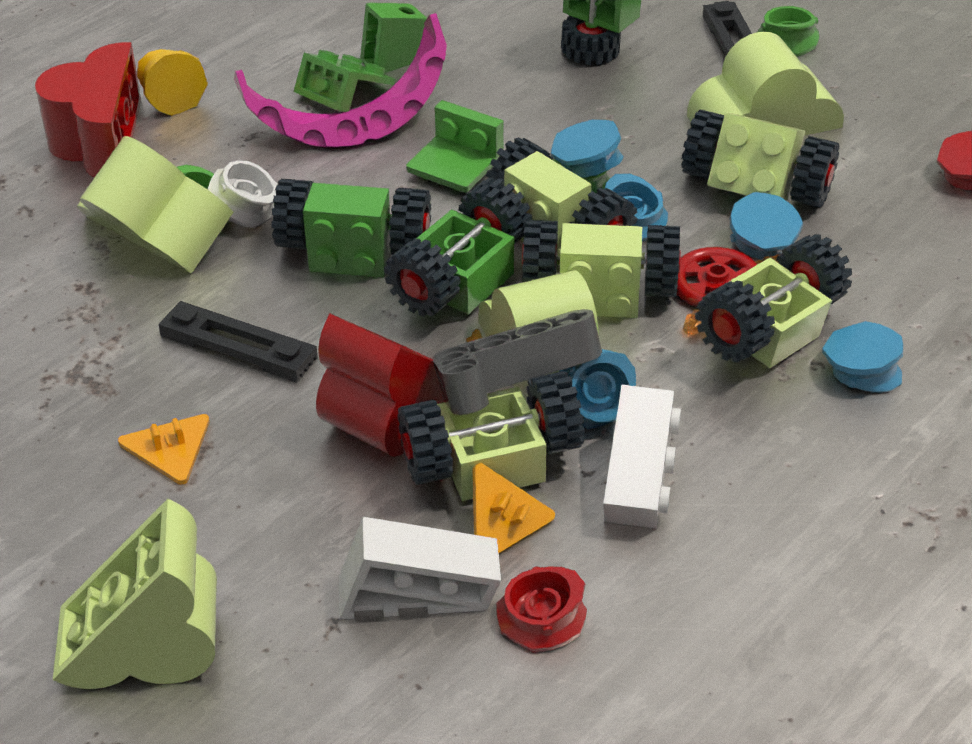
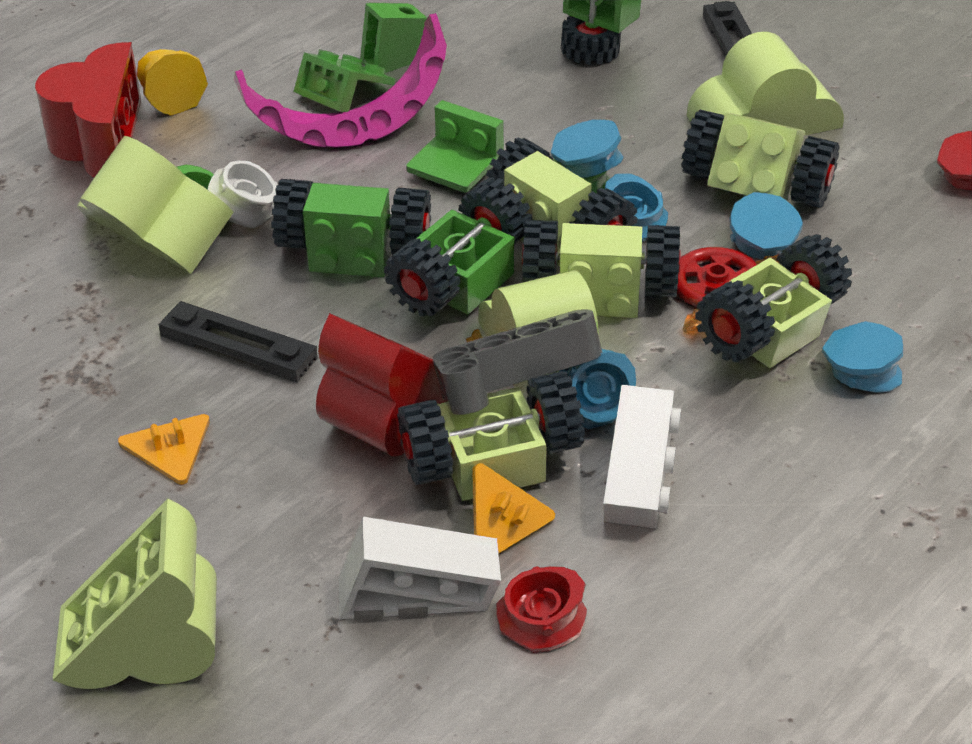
(794, 27): bright green hat -> none

